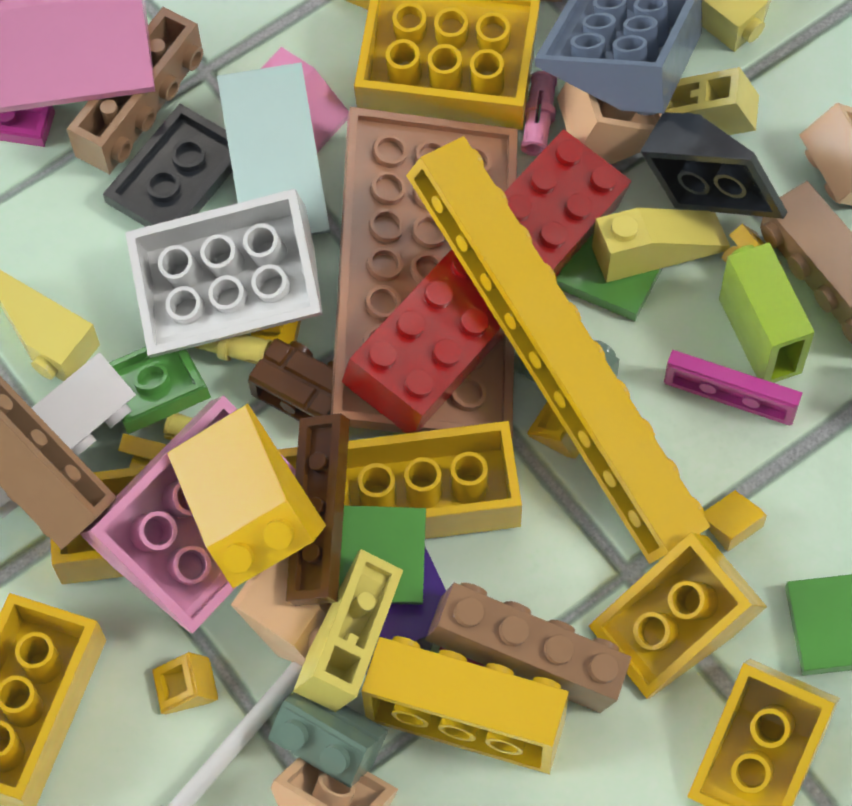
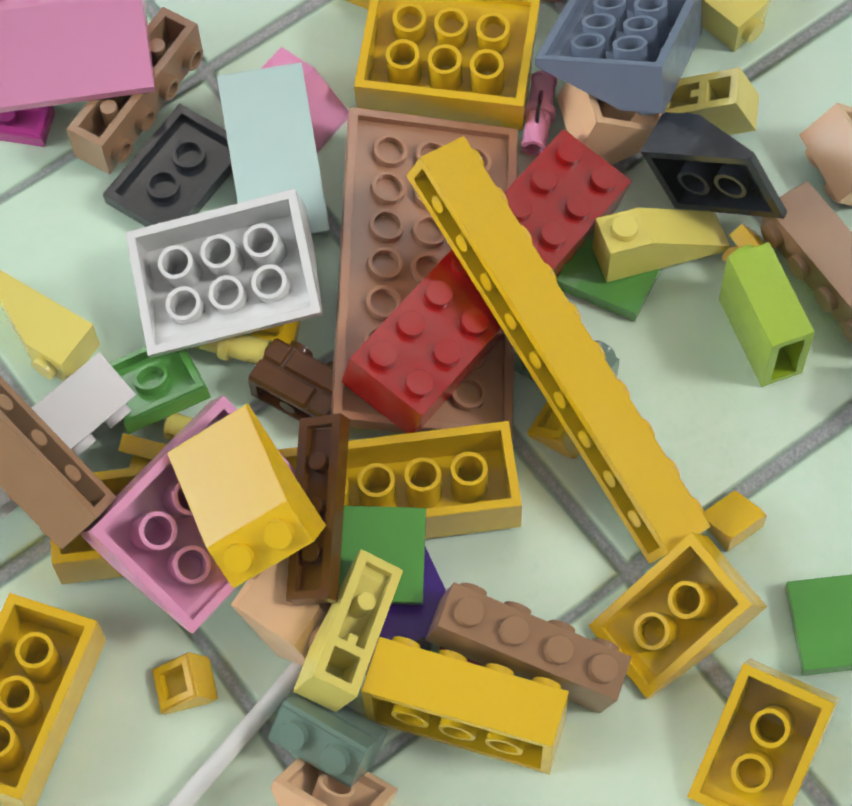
(732, 387): dark pink tile -> none

